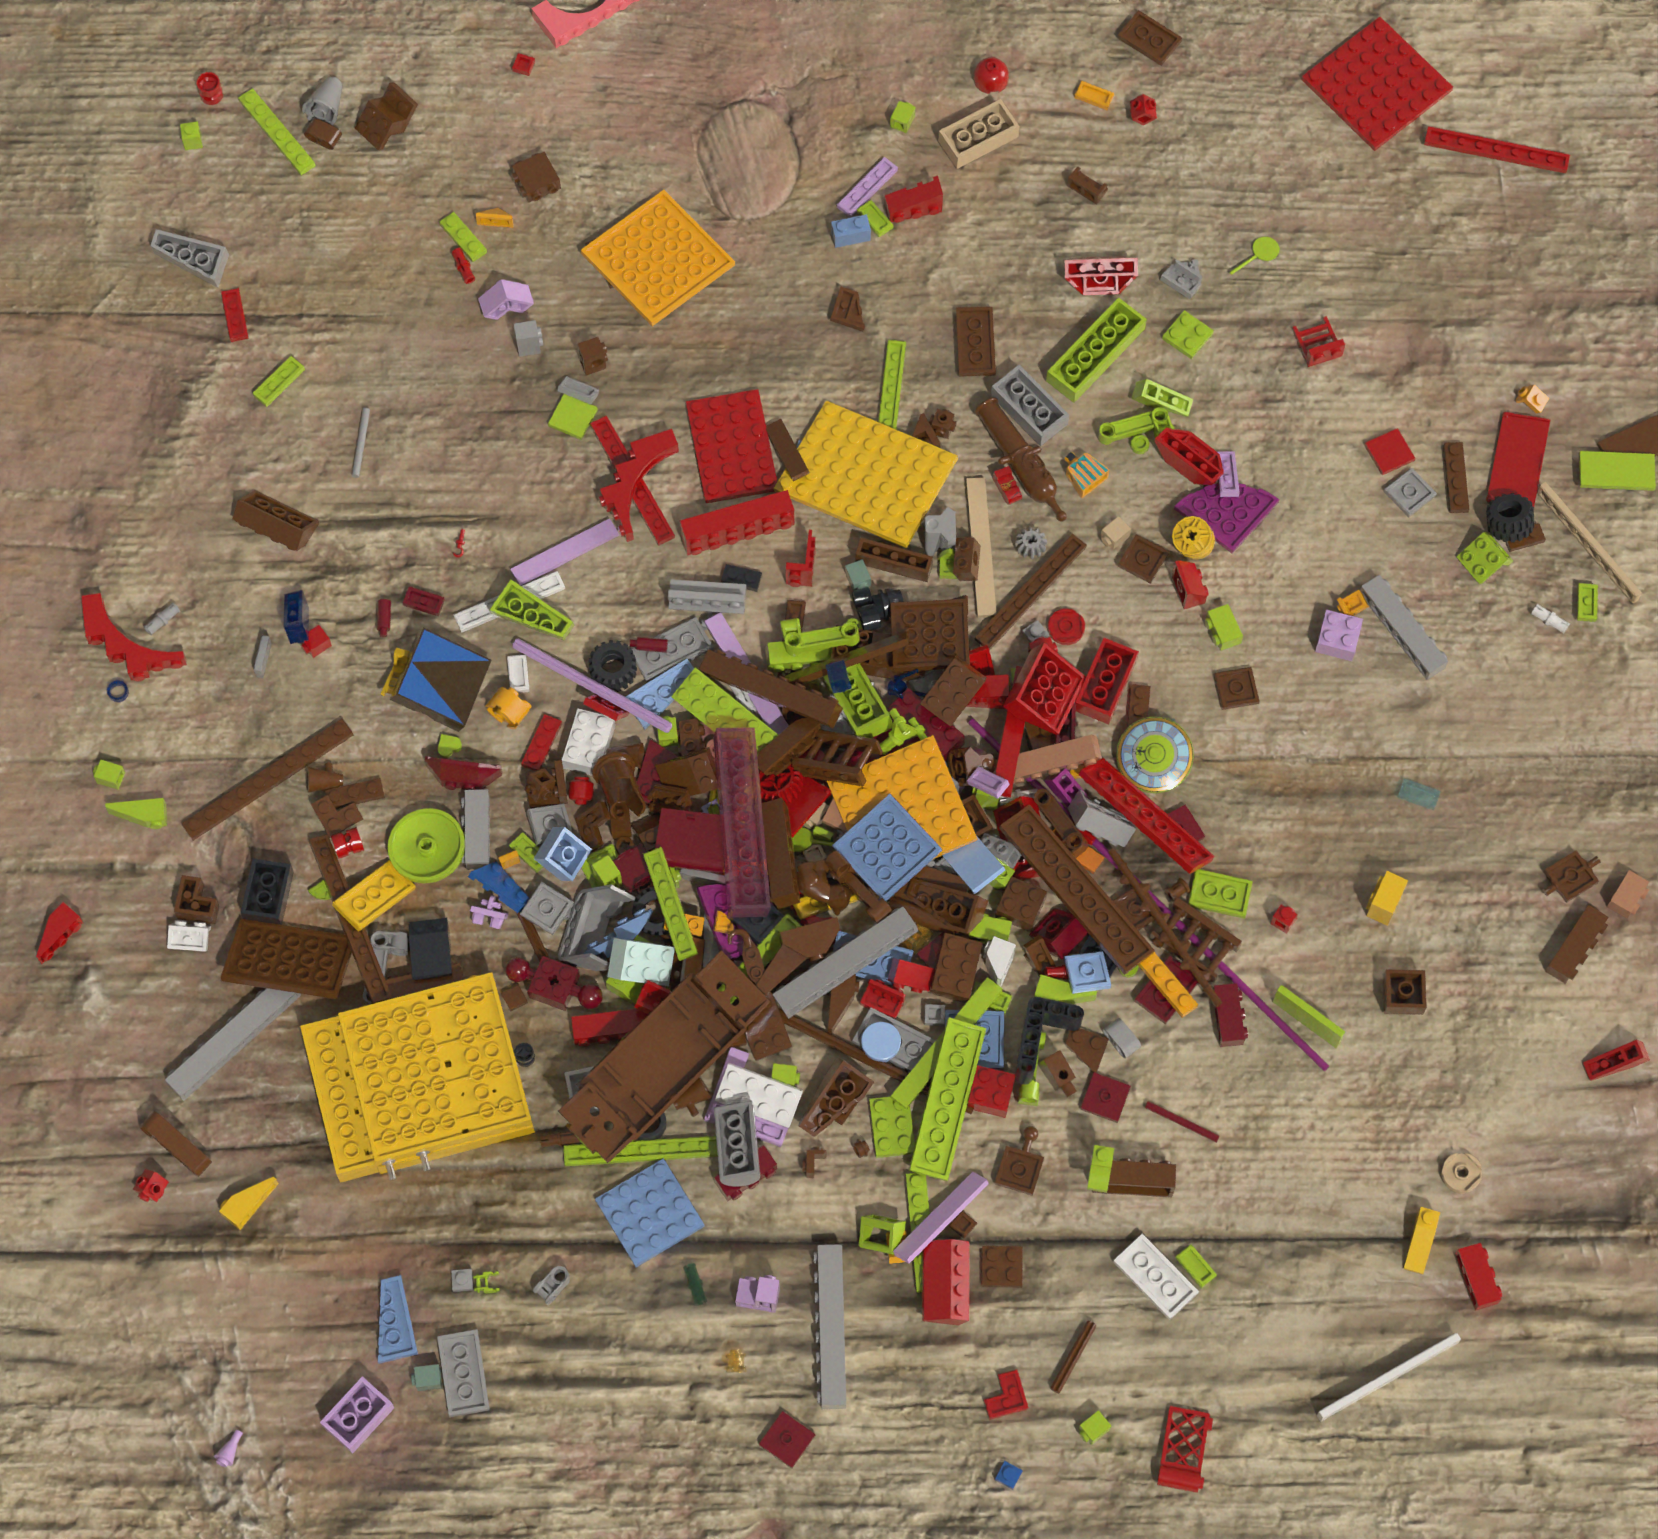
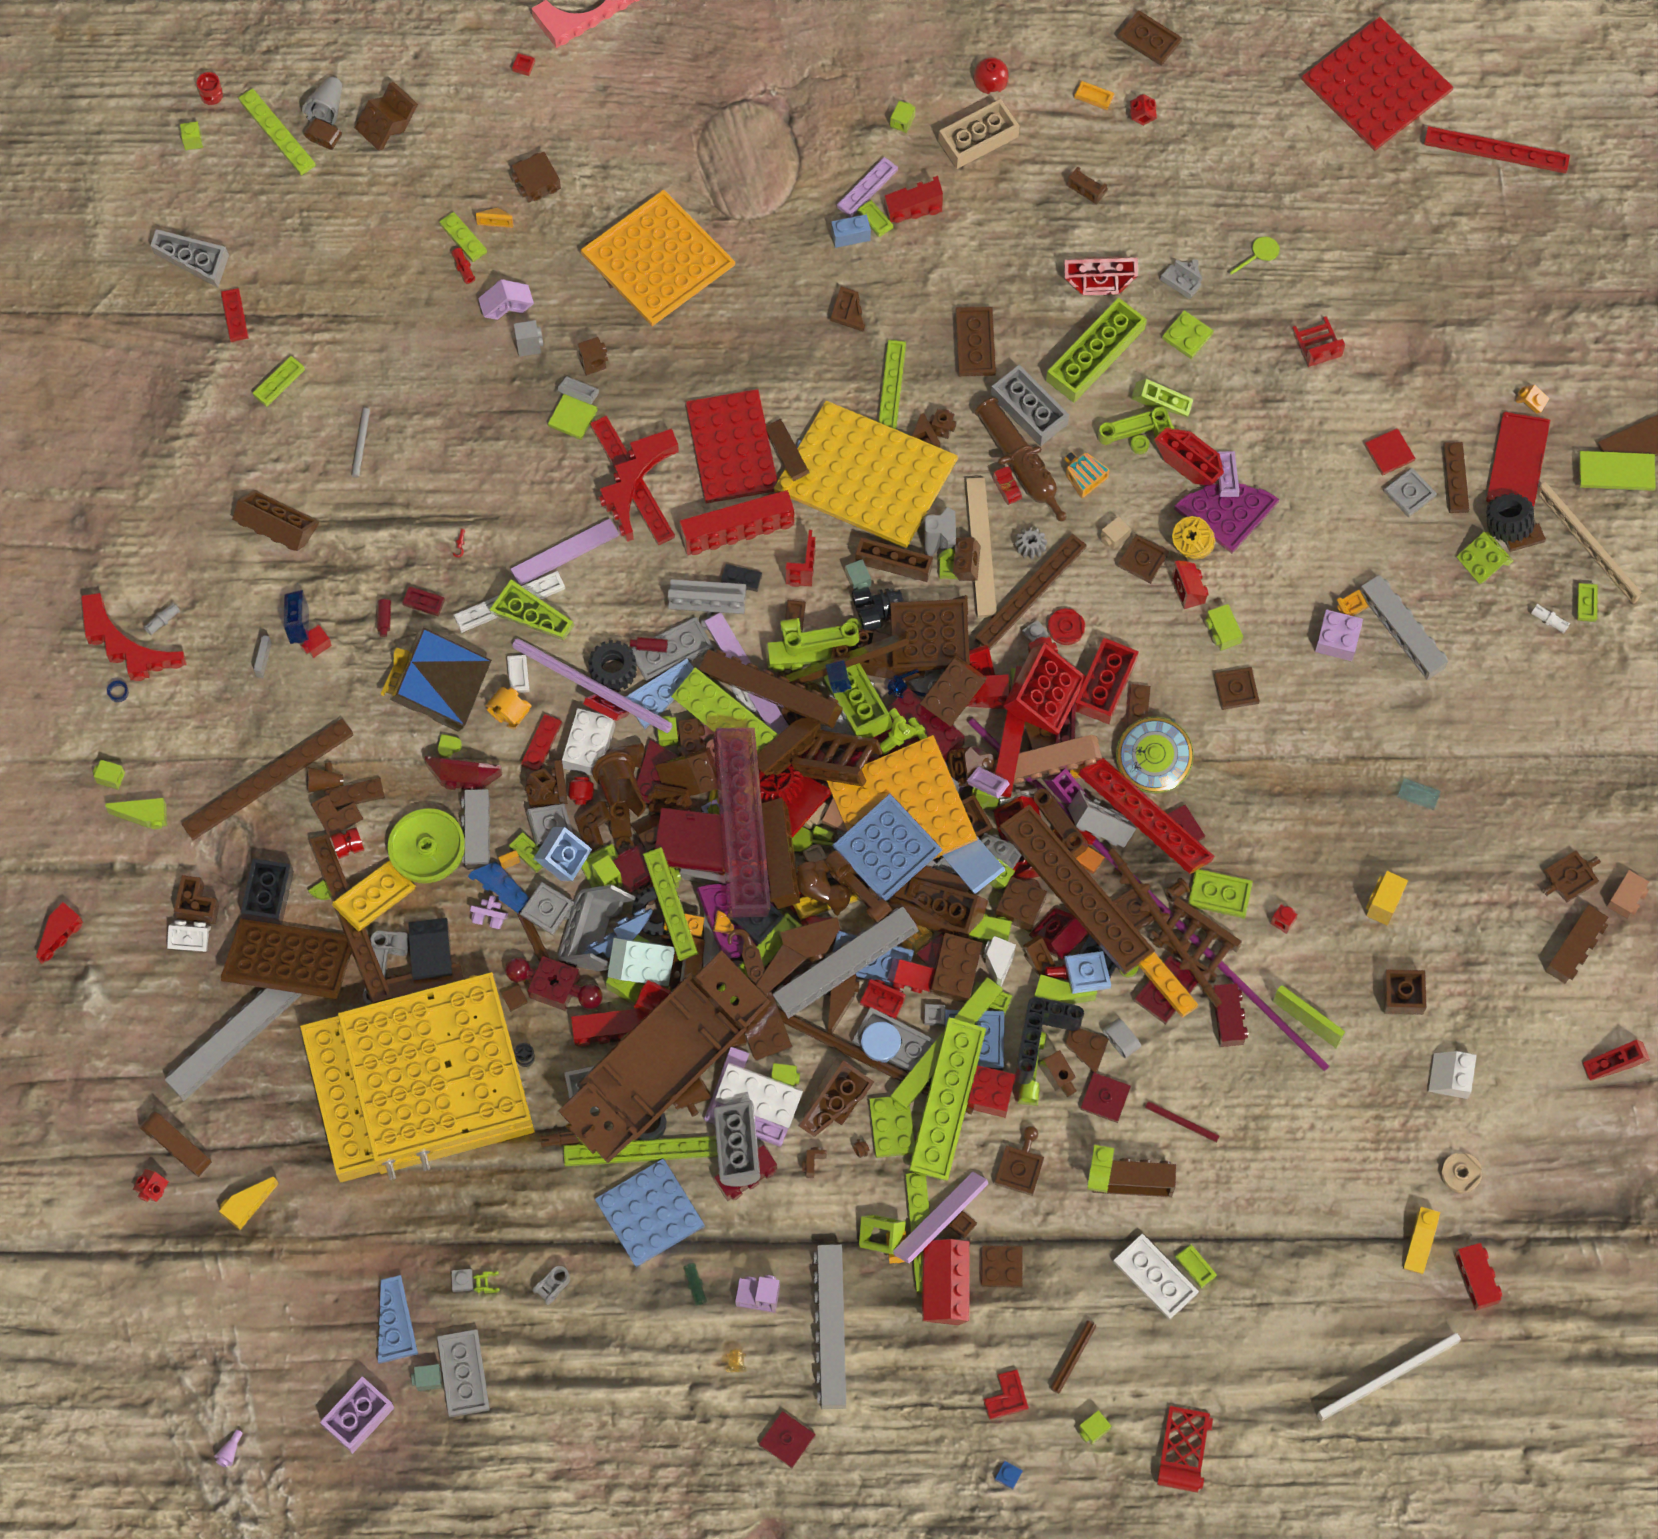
(1452, 1074): none -> white slope

